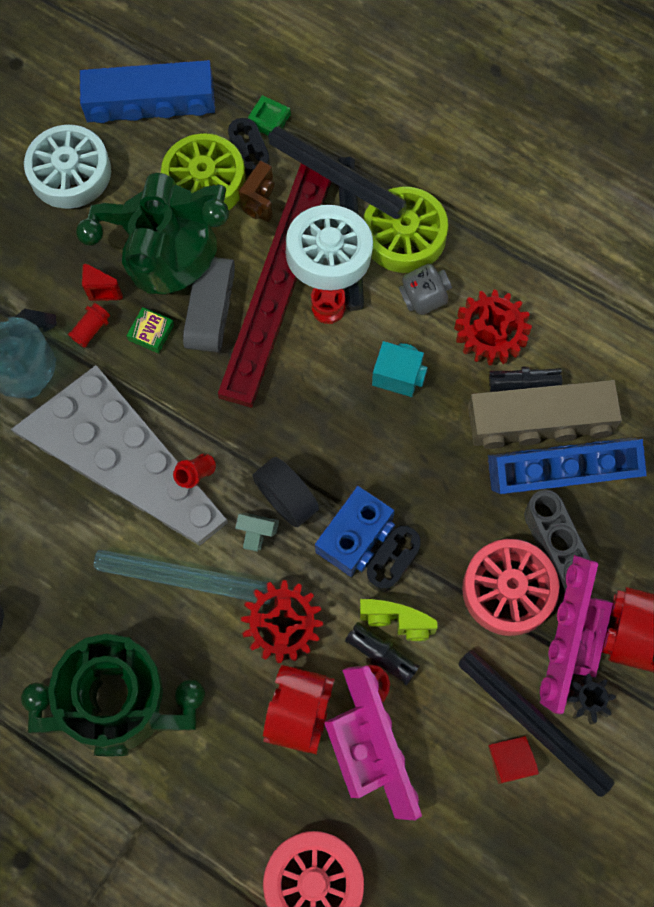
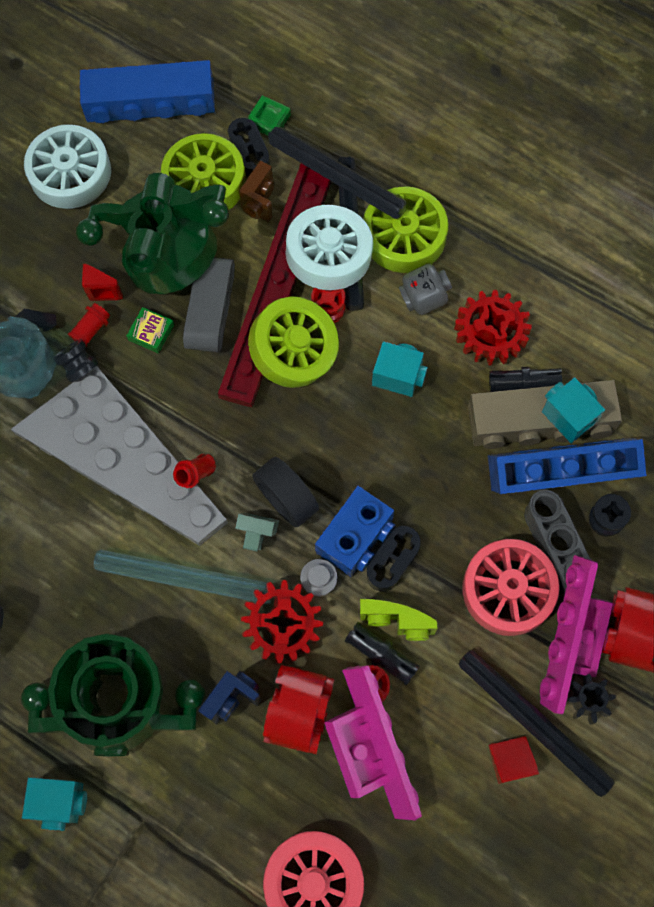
(54, 802): none -> teal brick
(75, 360): none -> black wheel
(223, 700): none -> dark blue bracket
(293, 342): none -> lime wheel
(318, 577): none -> light grey plate
(572, 409): none -> teal brick
(606, 523): none -> black wheel

